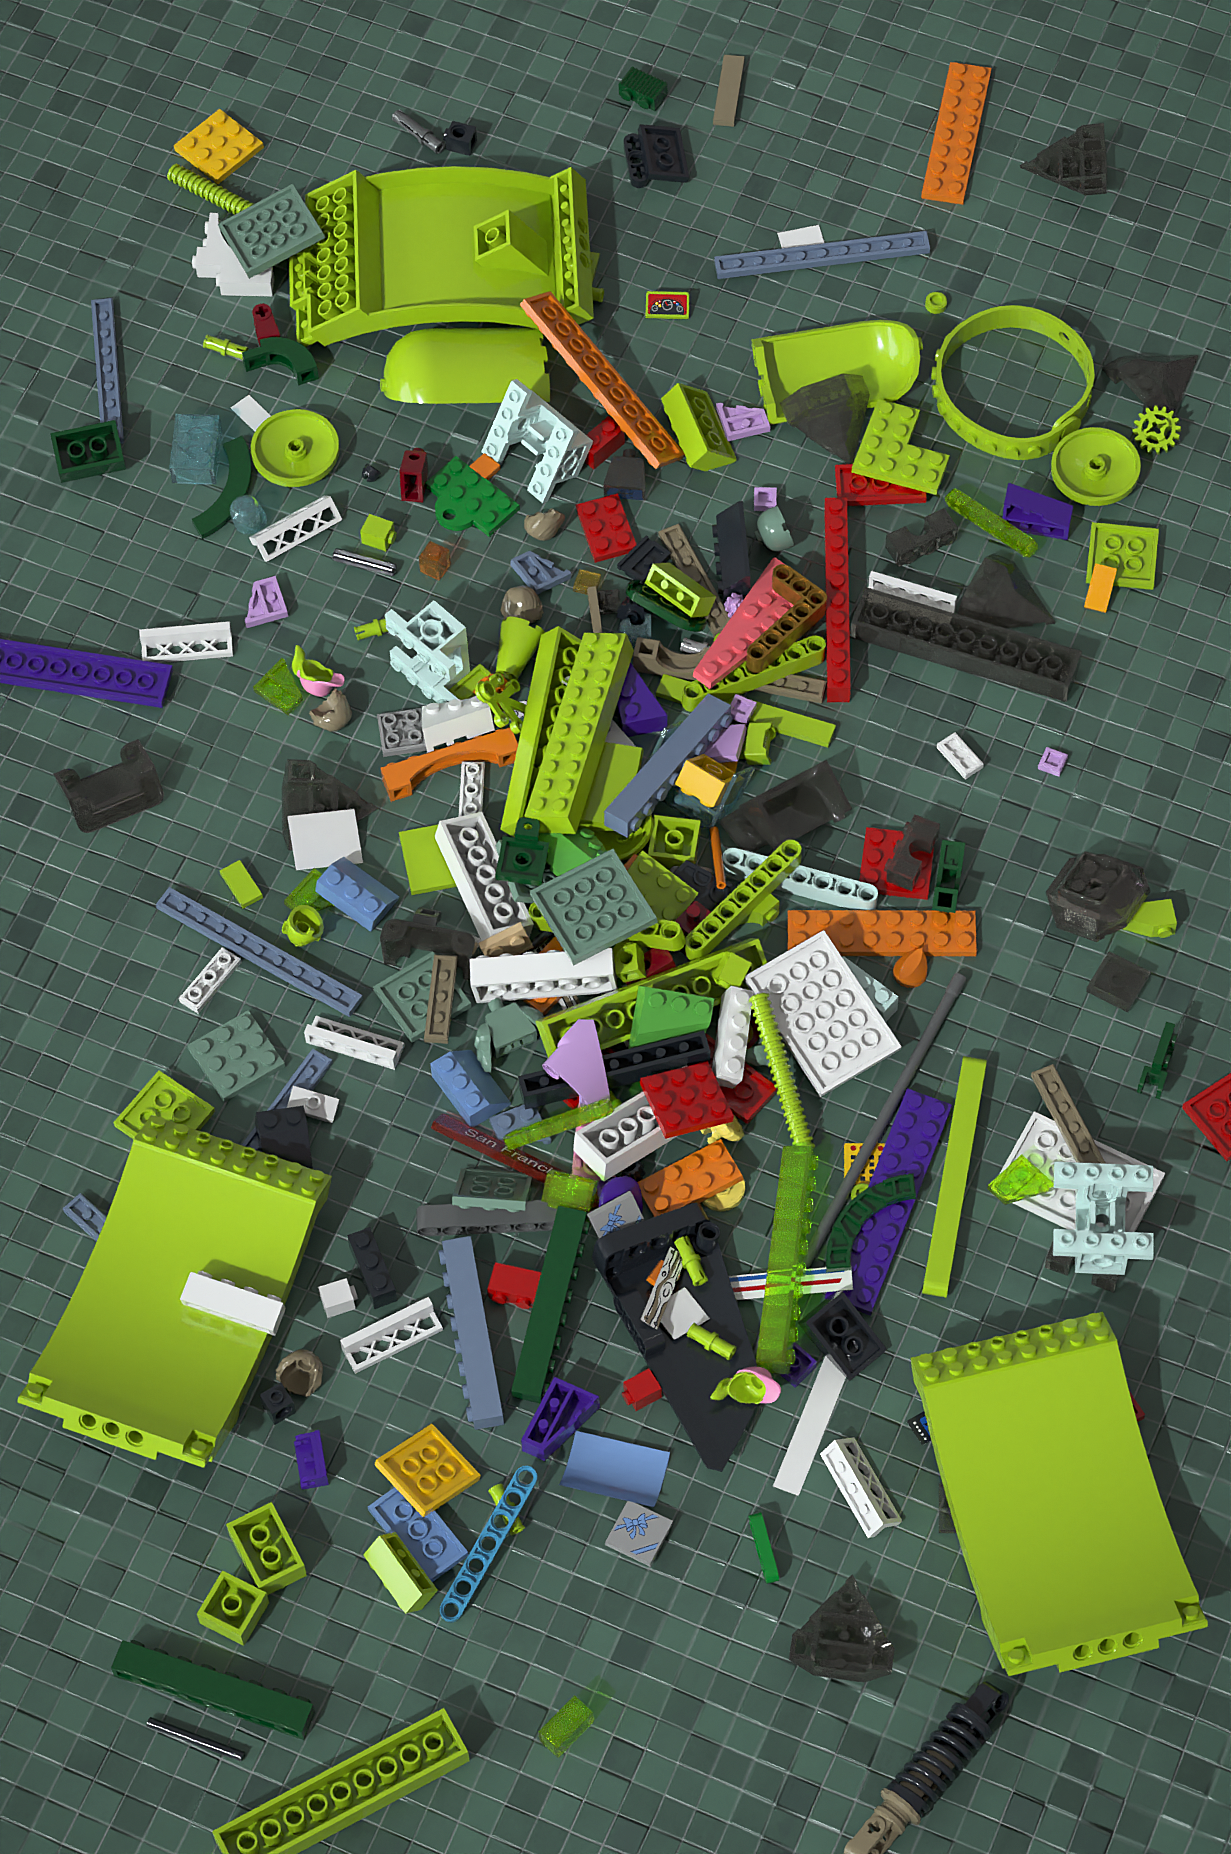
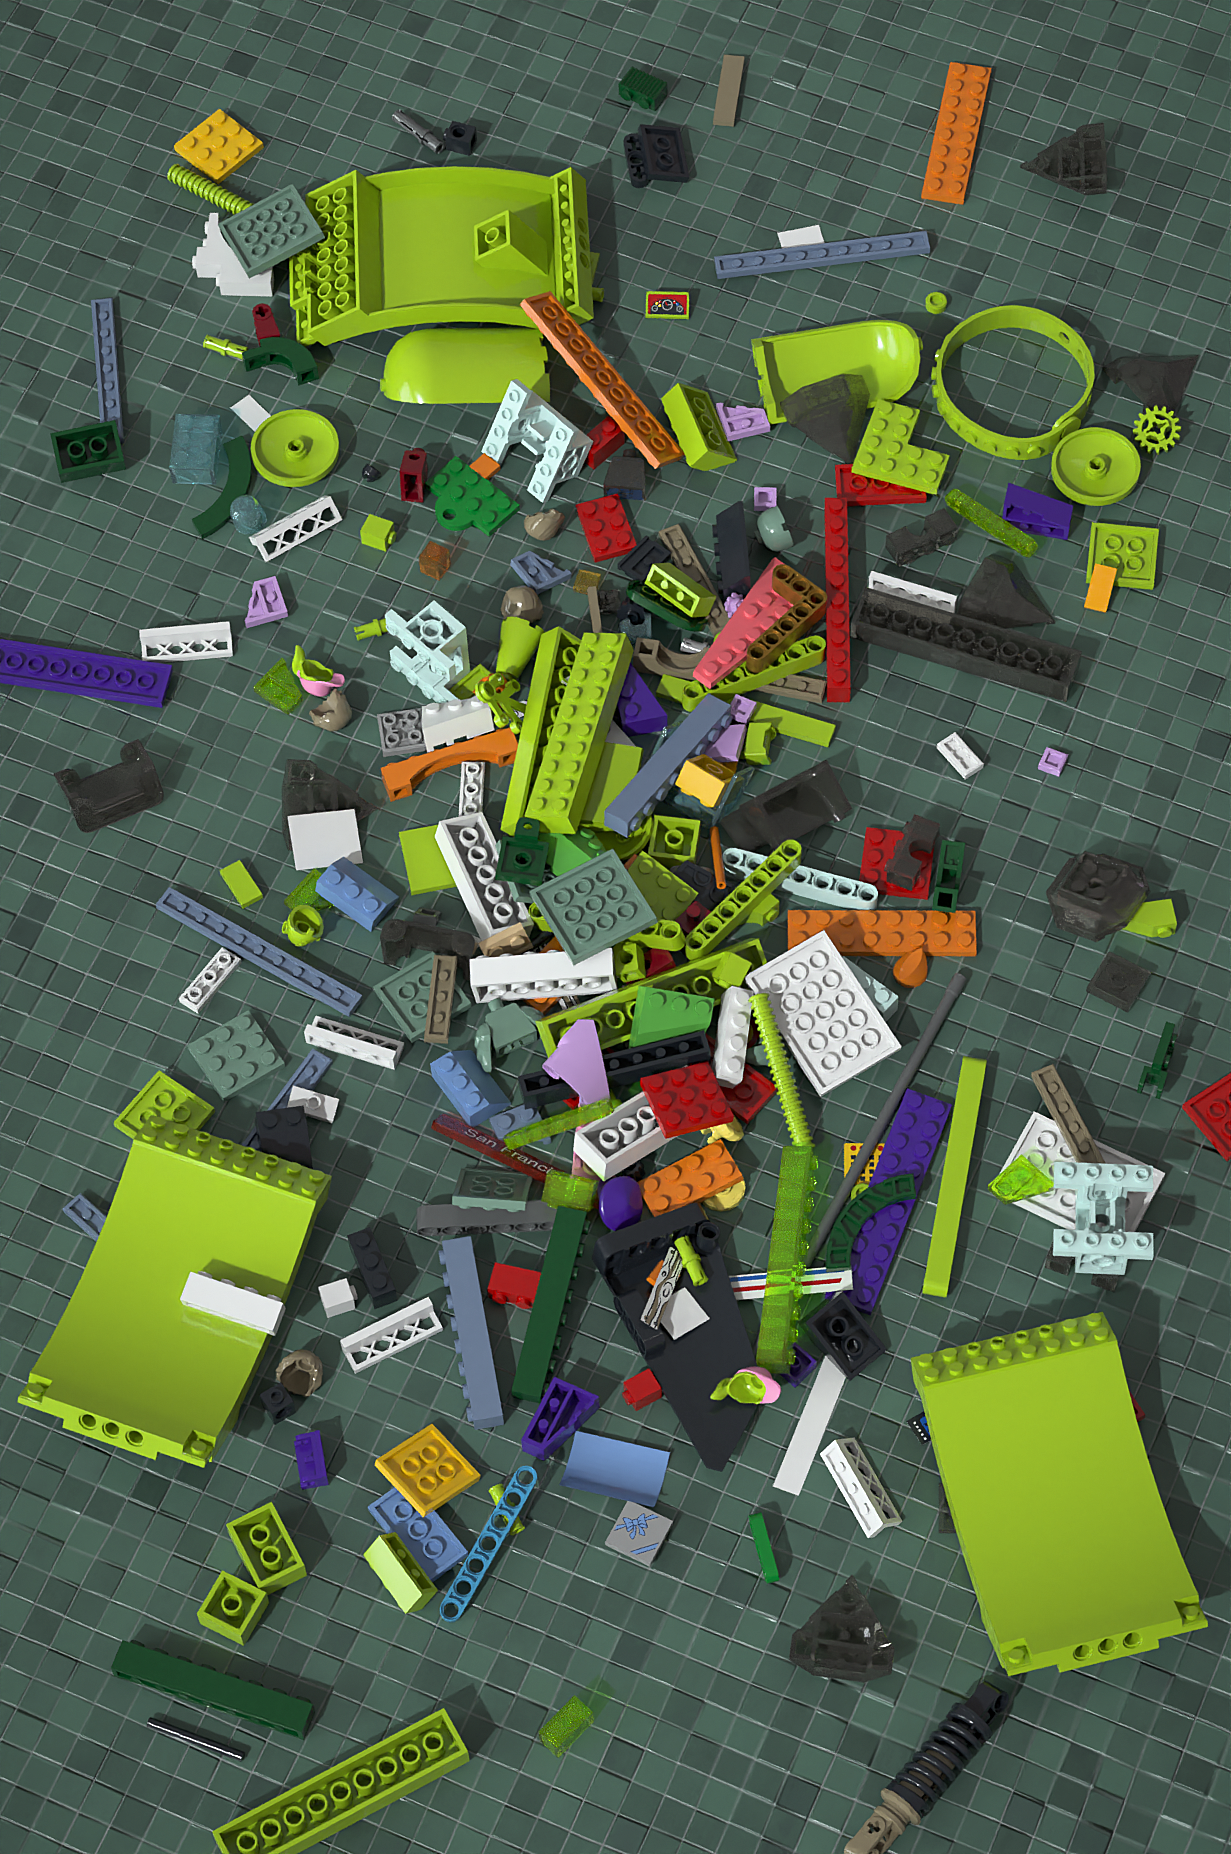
(364, 562): axle -> none
(615, 1215): light grey tile -> none
(711, 1341): lime pin -> none

